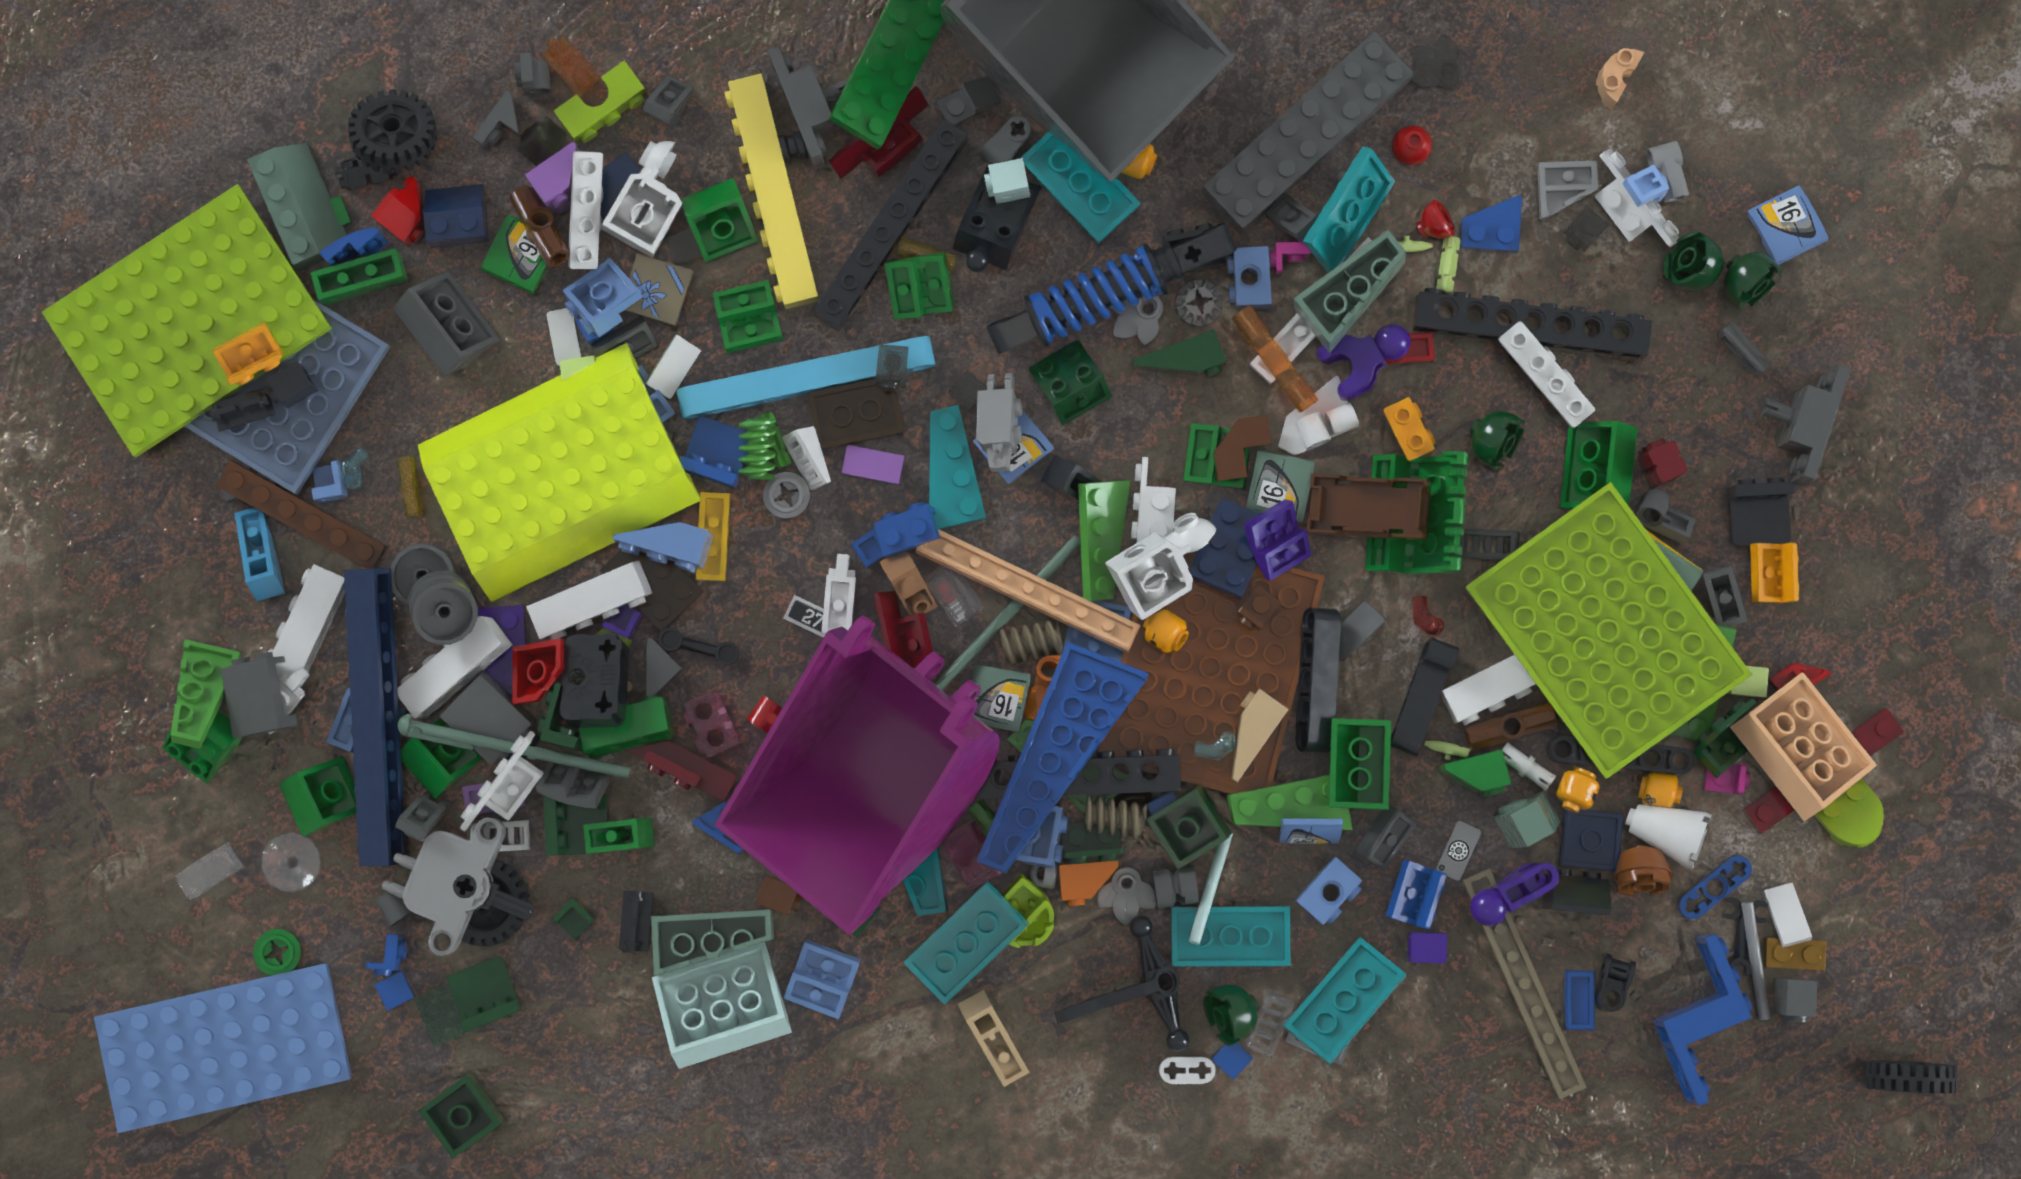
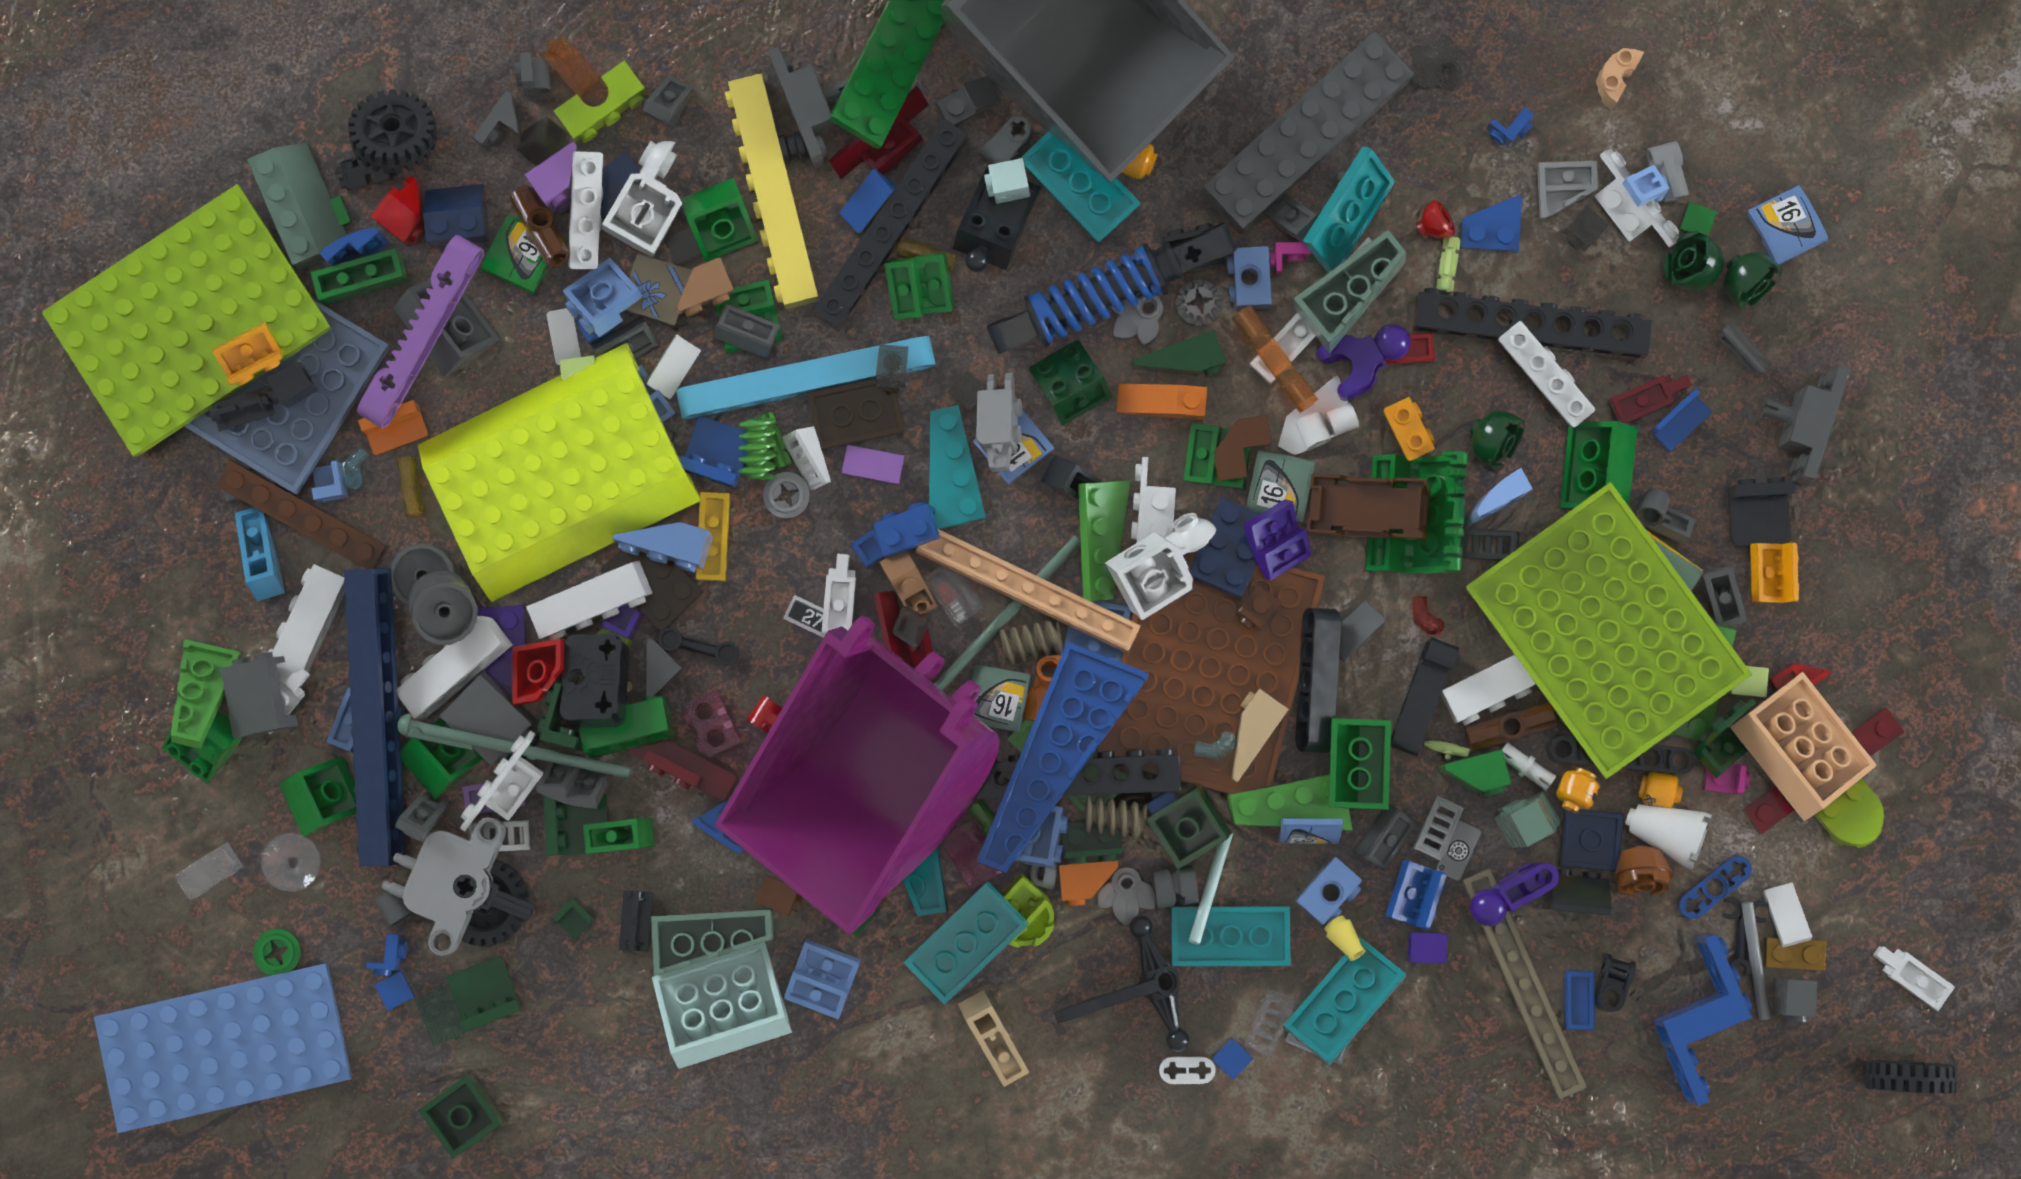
(404, 429): none -> orange panel
(460, 263): none -> medium lavender gear
(705, 285): none -> medium nougat slope
(746, 331): none -> dark grey slope
(867, 200): none -> blue slope
(910, 626): none -> clear smoke tile
(1162, 401): none -> orange slope
(1165, 631): light orange head -> none
(1232, 1012): dark green cylinder -> none
(1343, 935): none -> light yellow cone
(1412, 145): red brick -> none
(1414, 246): yellowish green helmet -> none
(1427, 850): none -> light grey slope
(1499, 497): none -> light blue slope
(1519, 127): none -> blue bracket
(1648, 398): none -> dark red hinge
(1661, 462): dark red brick -> none
(1680, 421): none -> blue panel
(1697, 219): none -> green tile
(1915, 977): none -> white hinge

